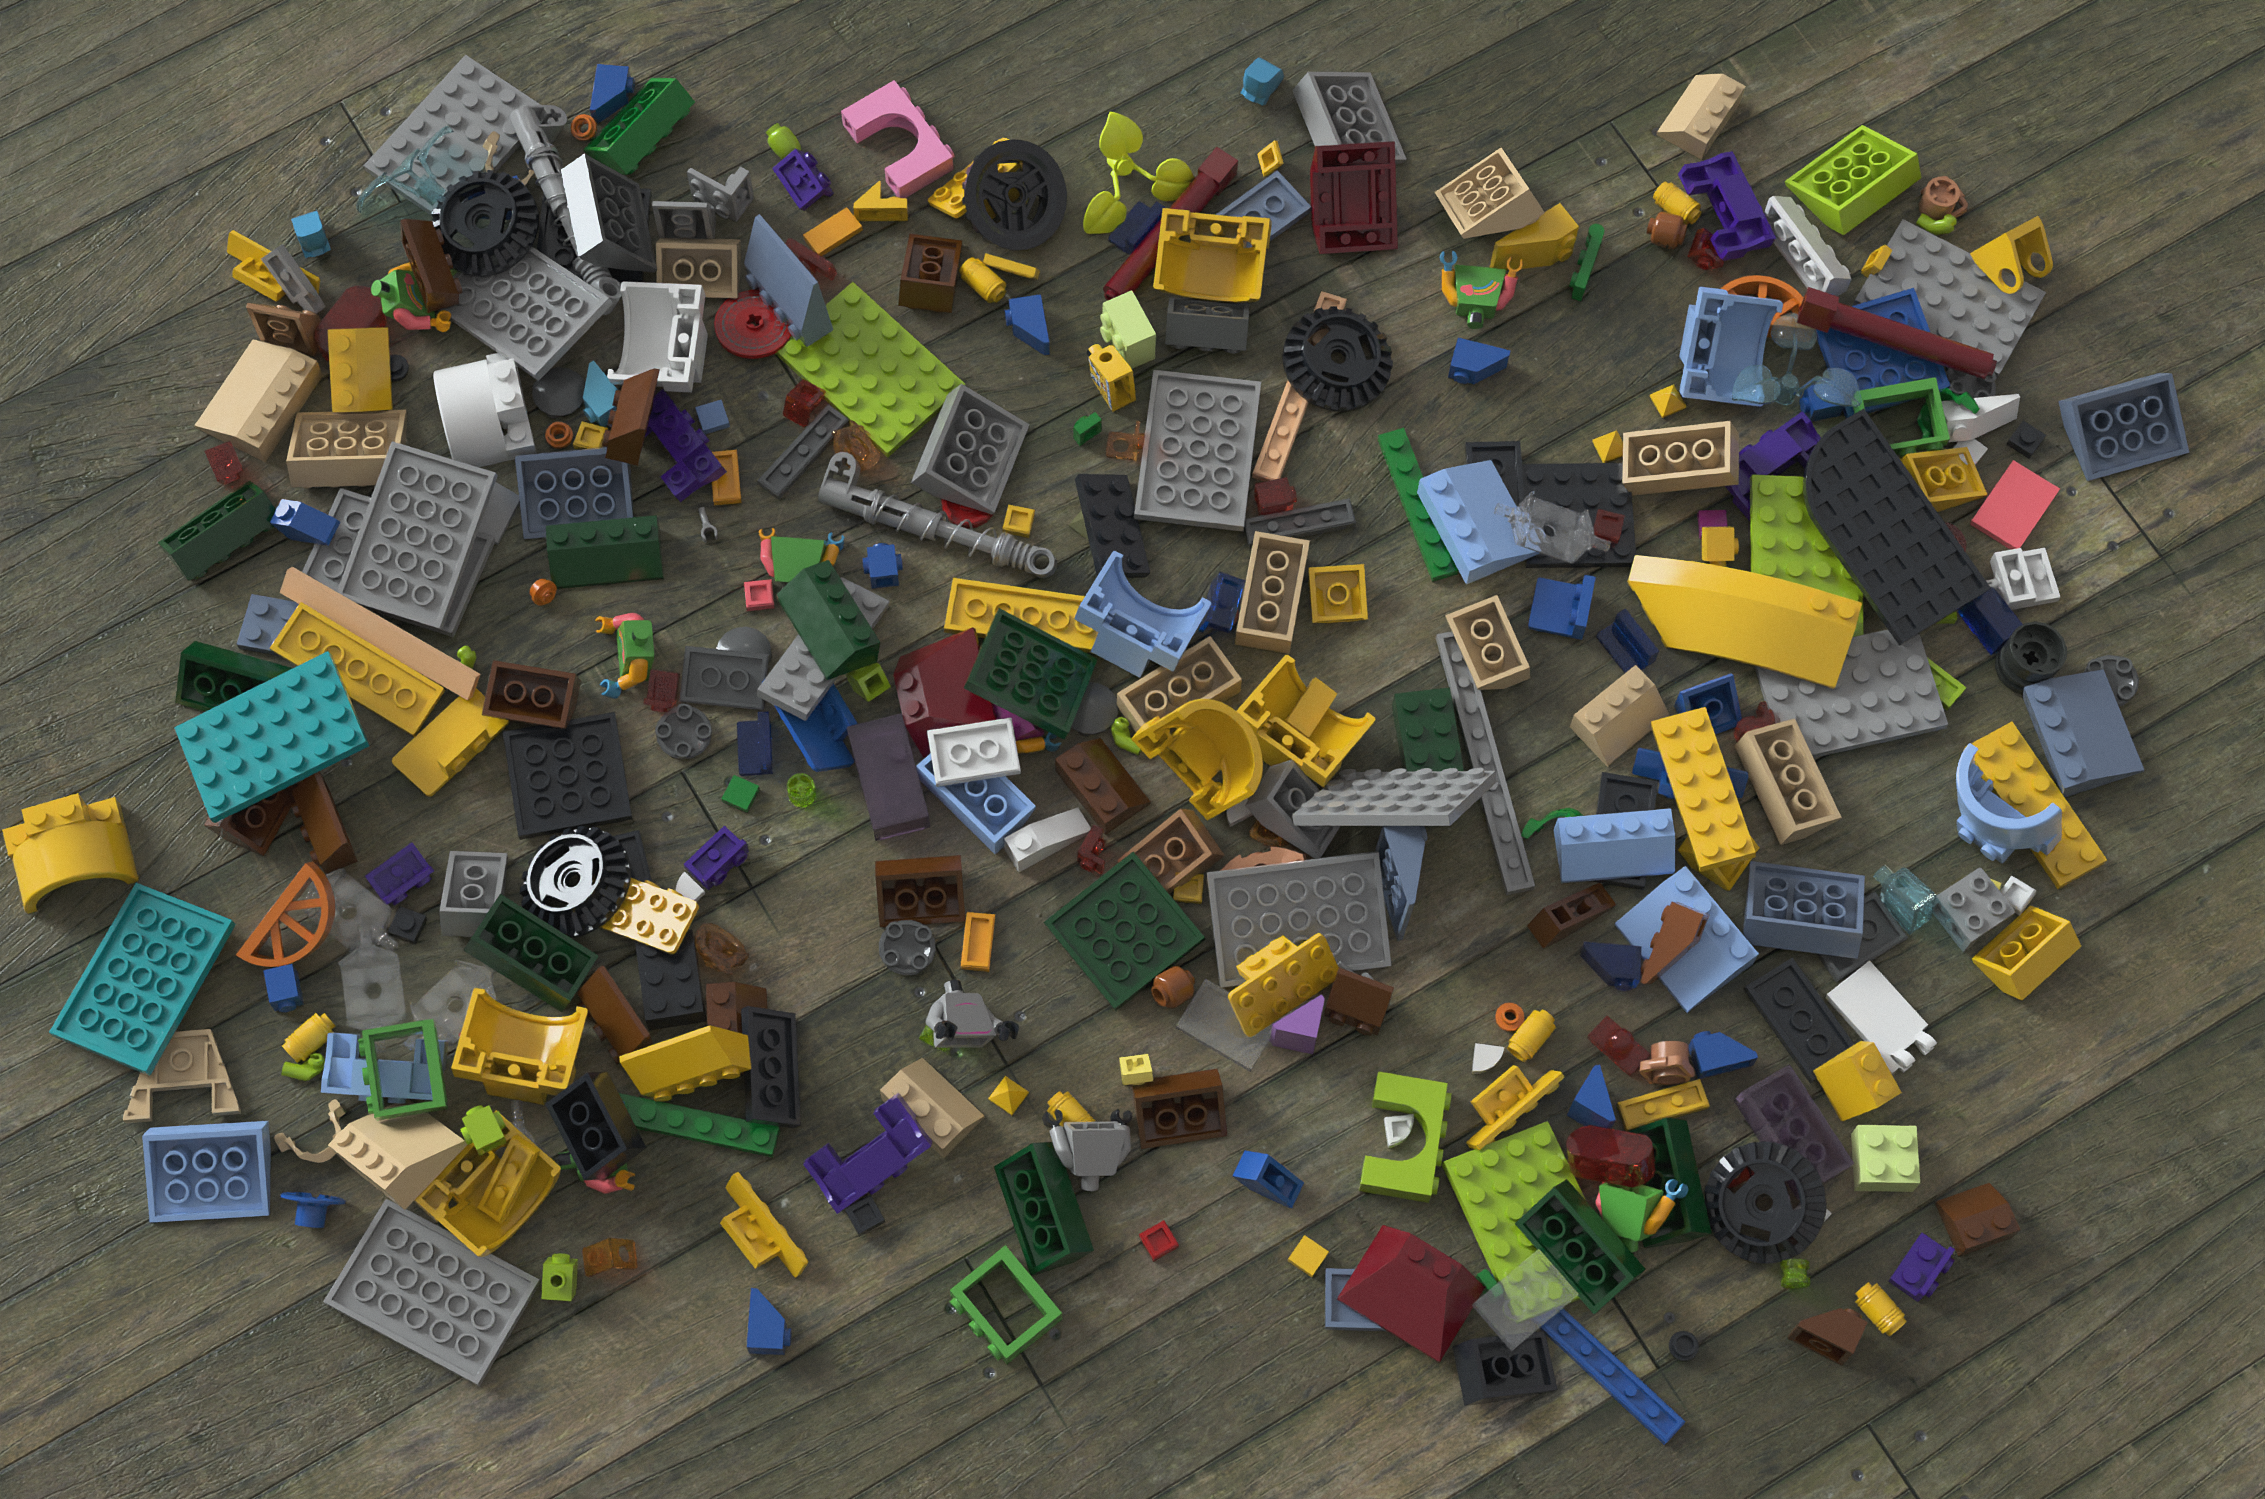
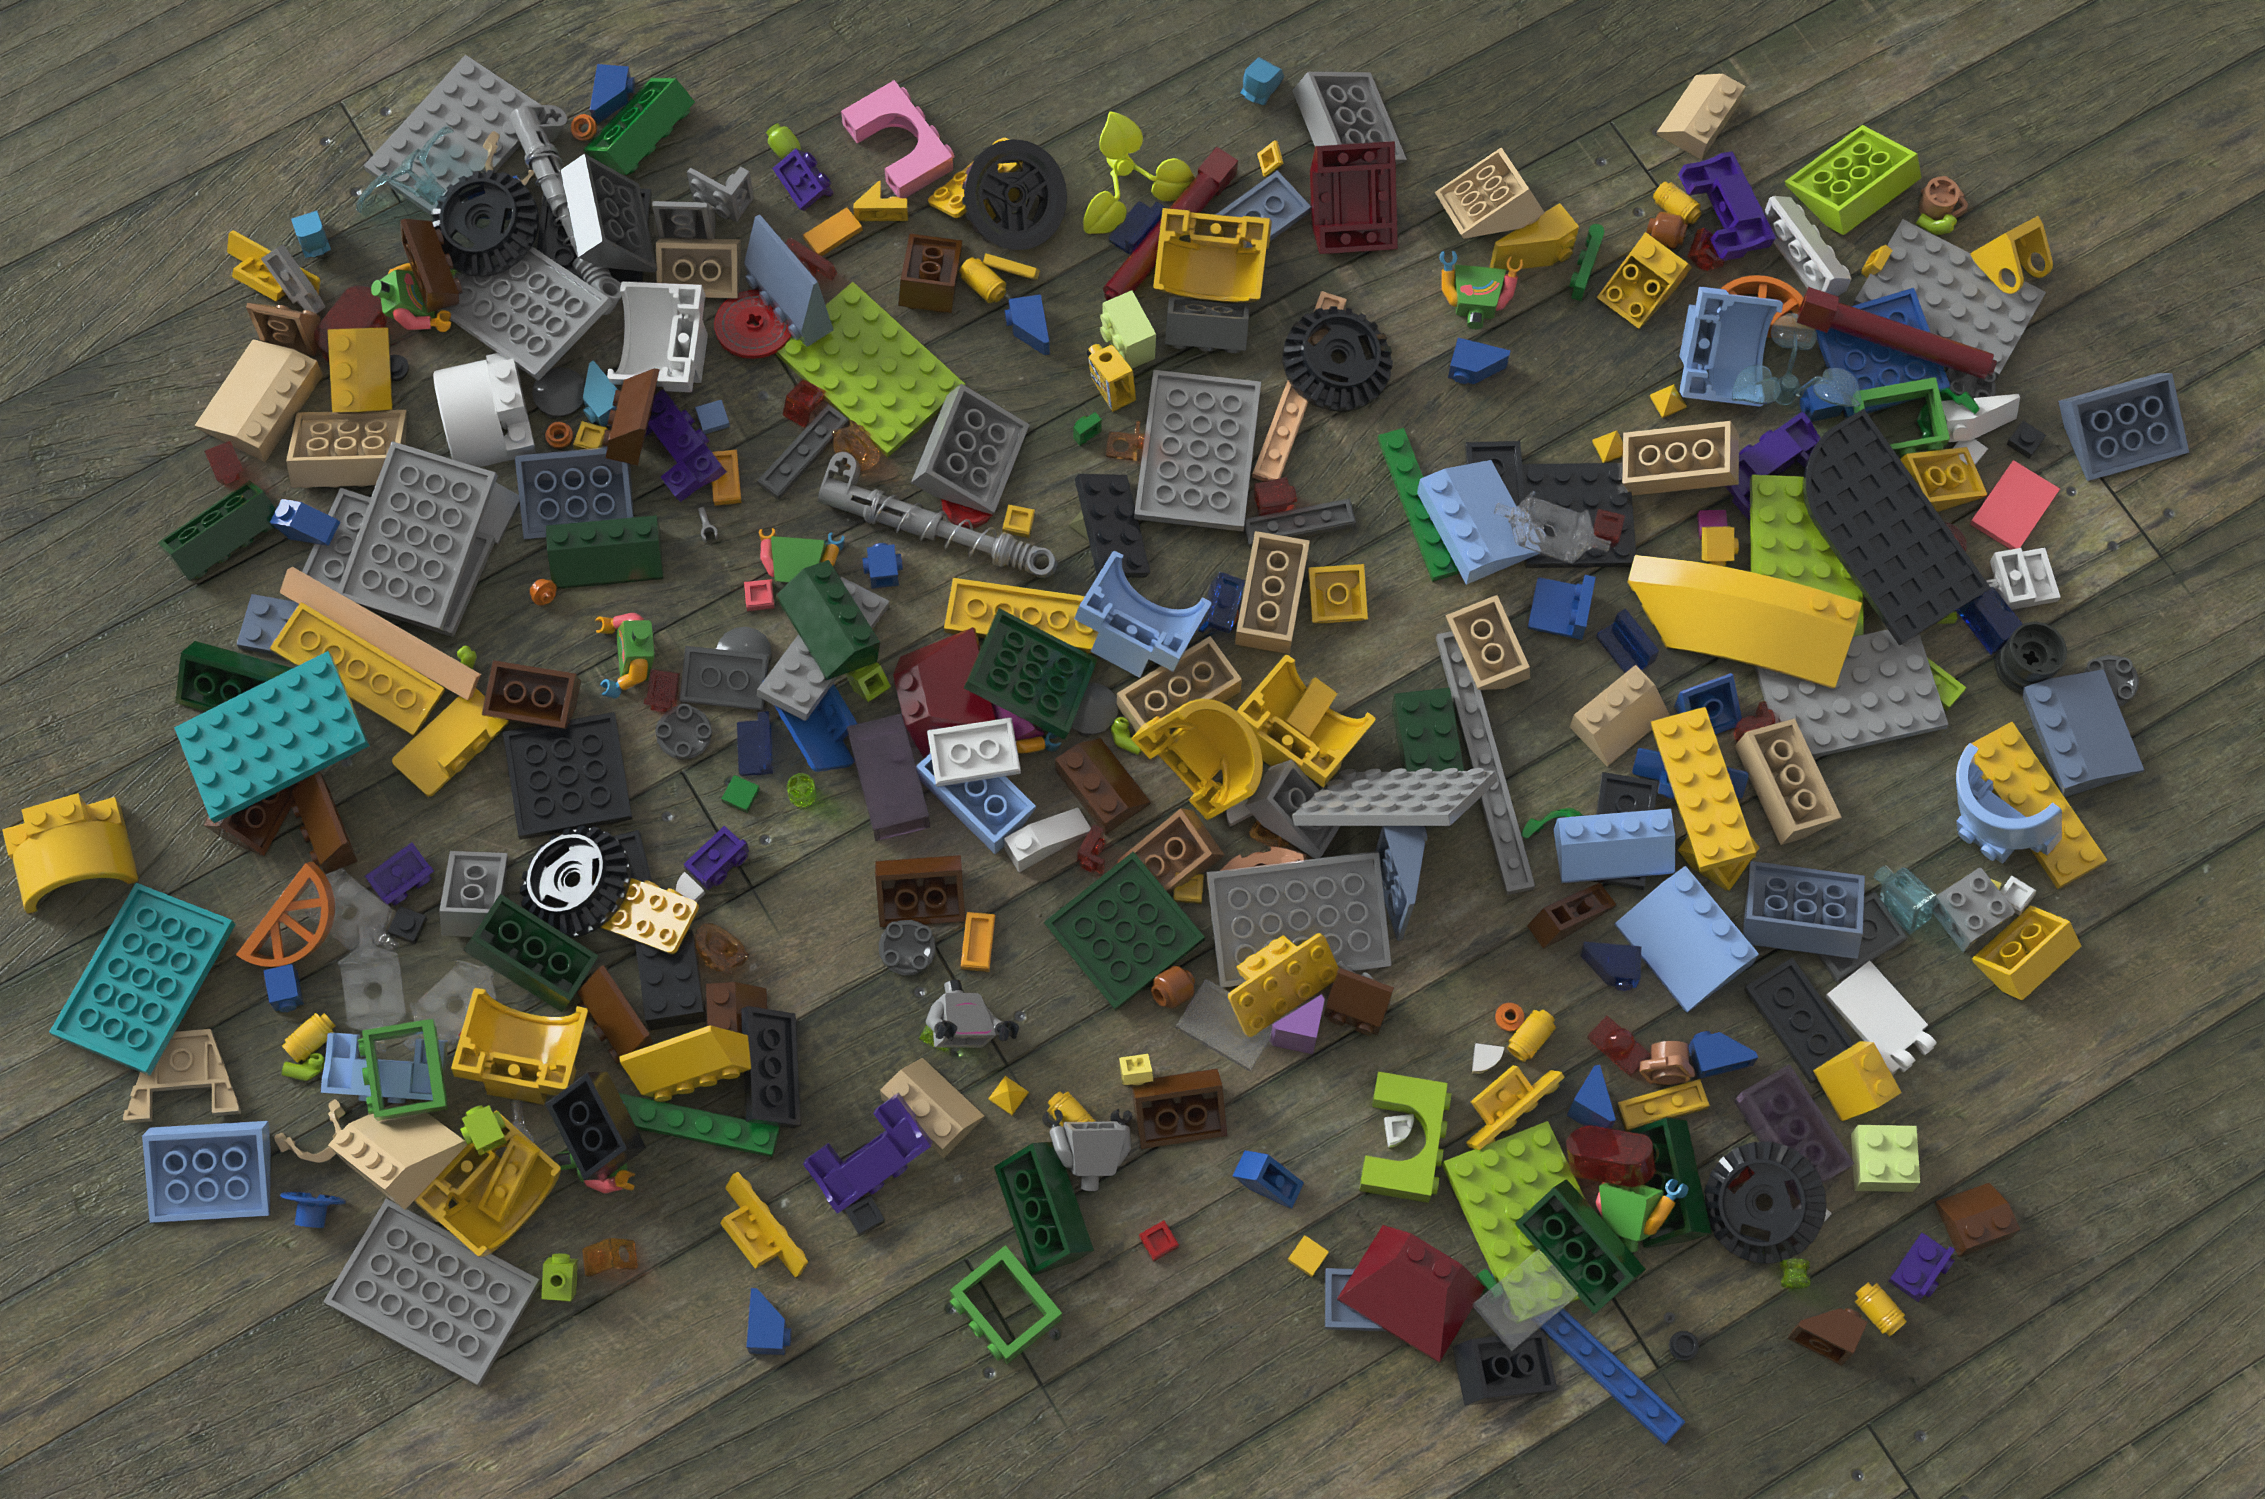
(1644, 281): none -> yellow slope
(1678, 935): dark orange slope -> none

